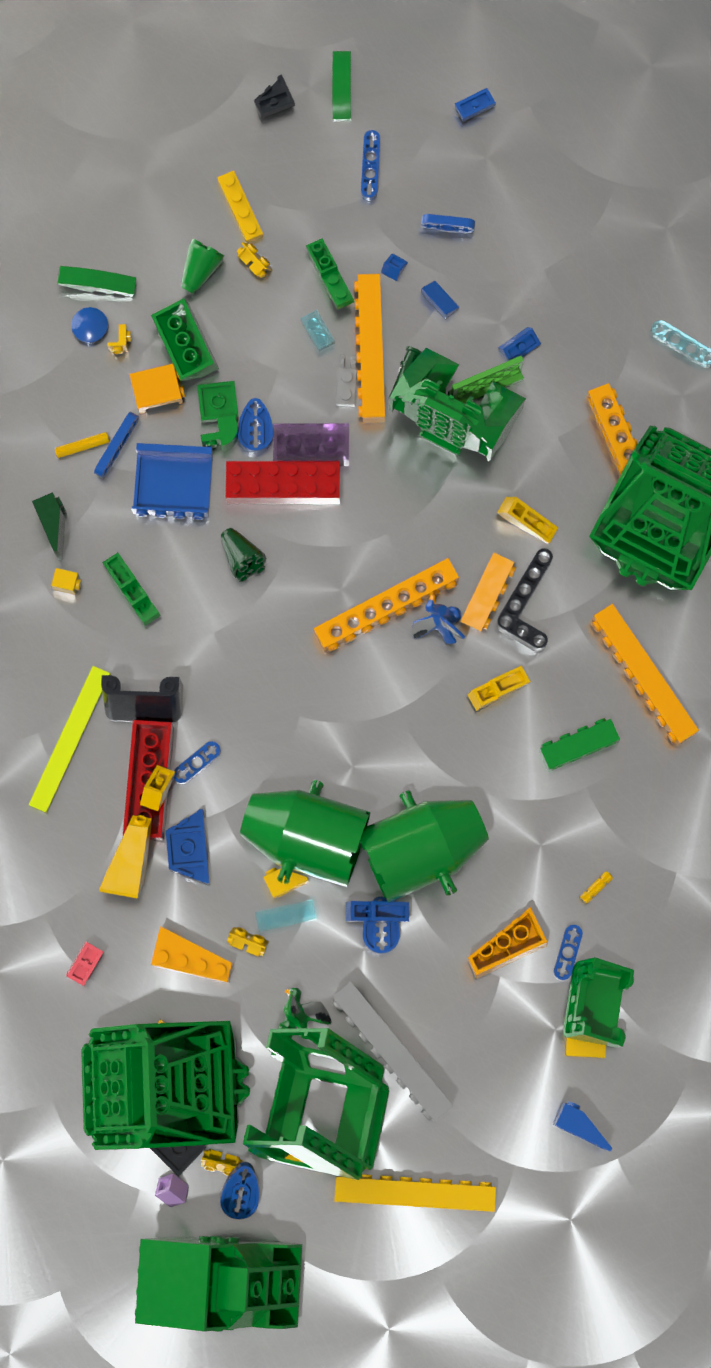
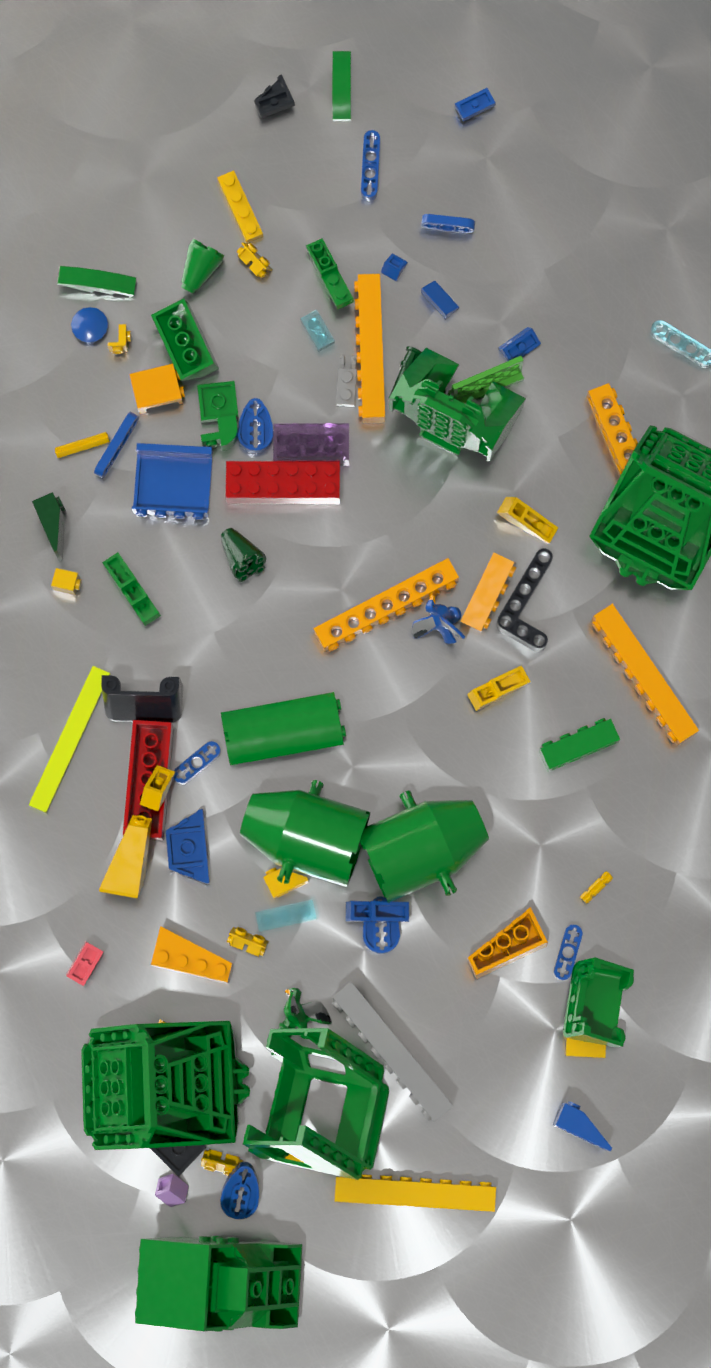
(283, 728): none -> green cylinder

